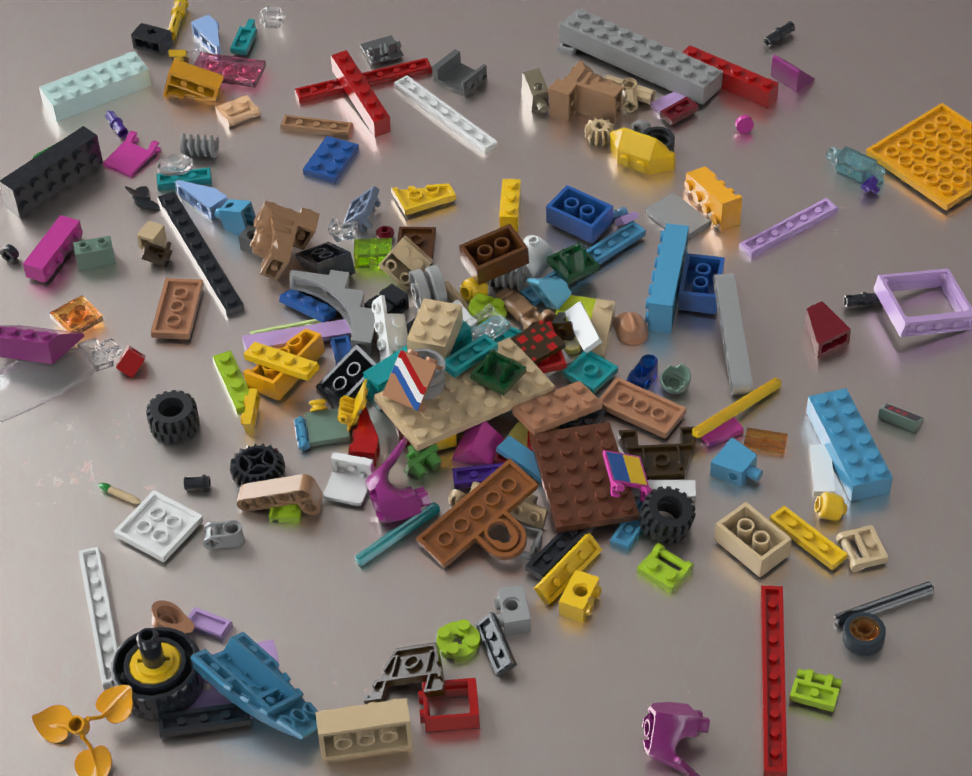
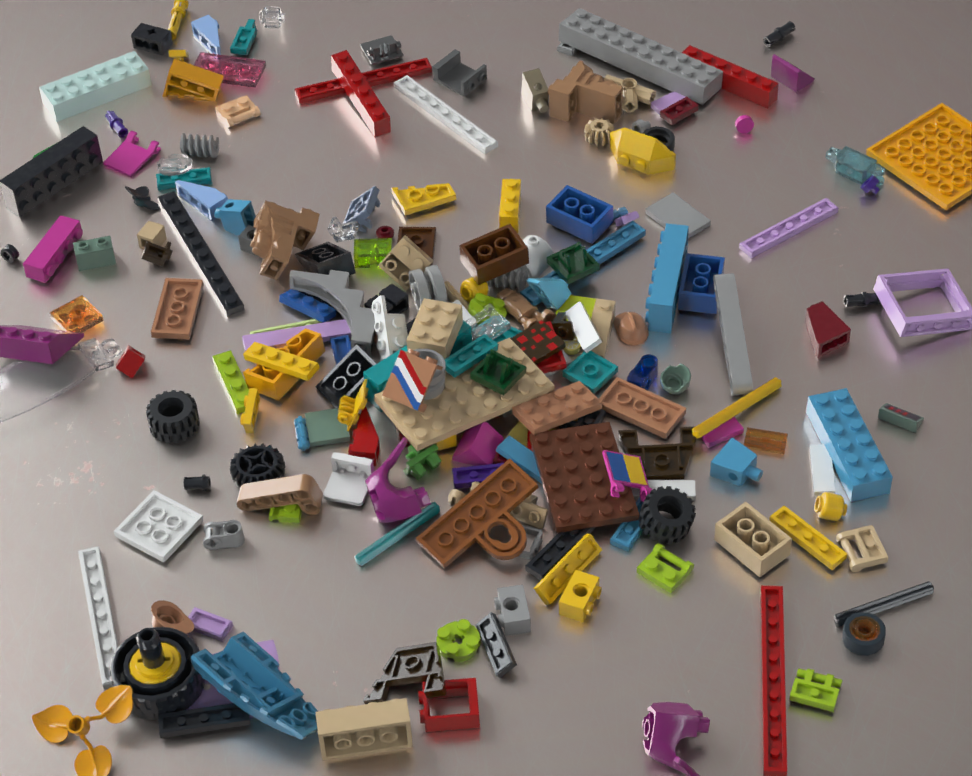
(107, 488): tan piece -> none
(316, 126): medium nougat tile -> none
(318, 405): yellow bush -> none
(330, 159): blue plate -> none
(714, 198): light orange wedge -> none

